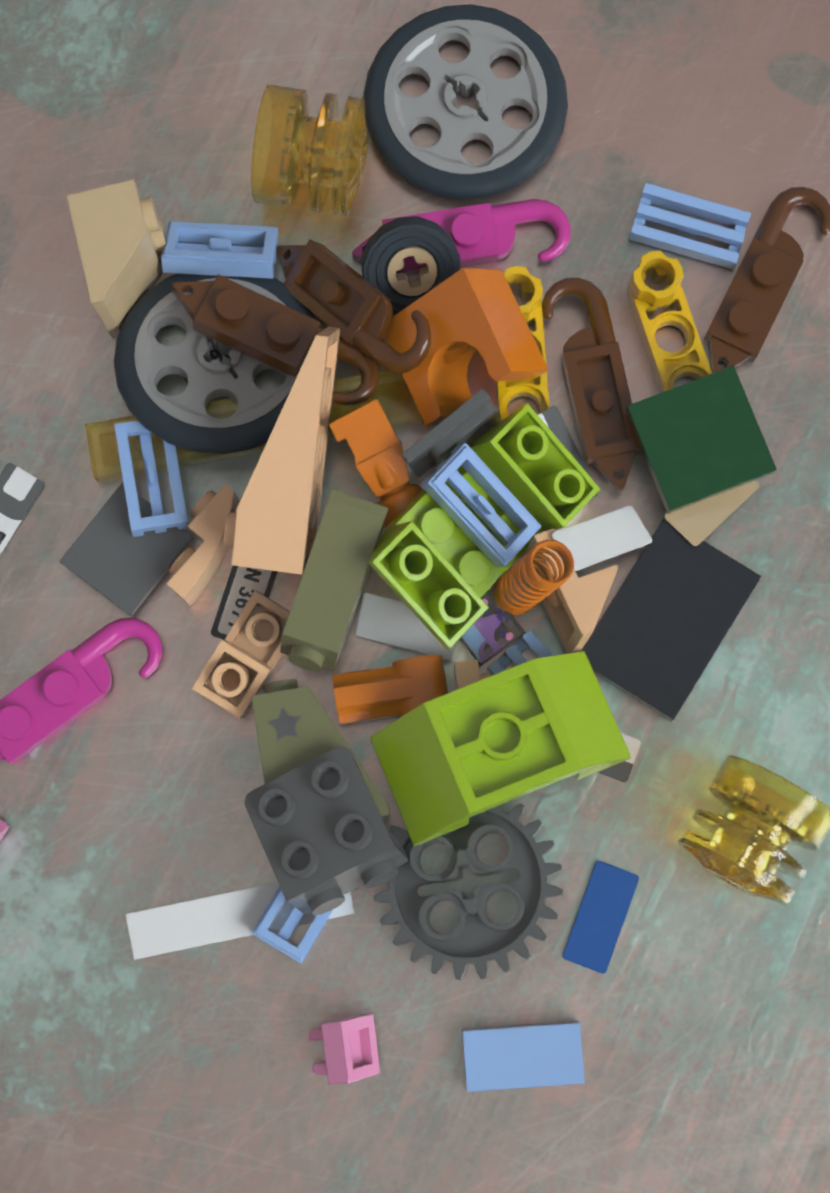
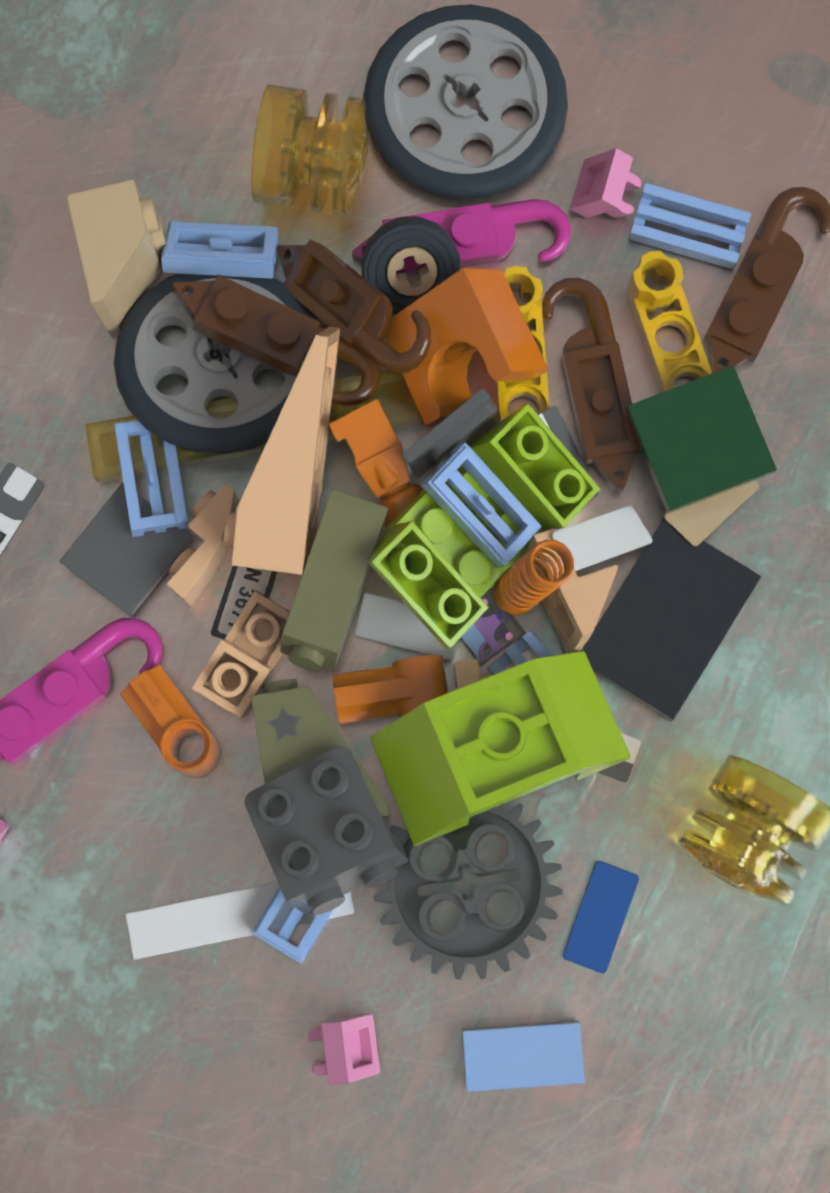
(169, 720): none -> orange piece
(603, 184): none -> bright pink tile

